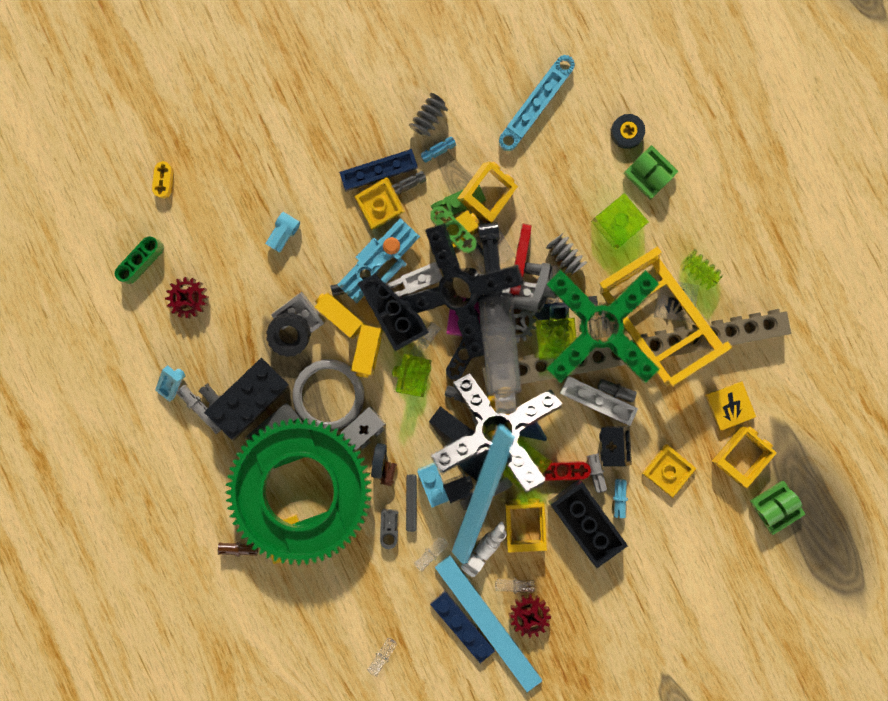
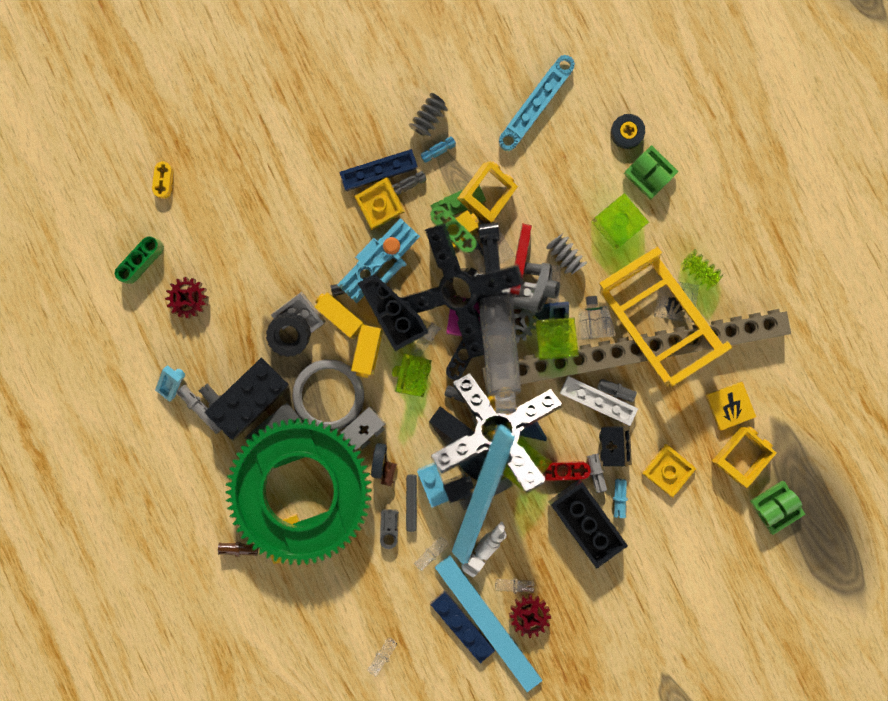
(284, 228): medium azure piece -> none
(418, 279): white hinge -> none
(526, 545): yellow window -> none
(615, 312): green piece -> none

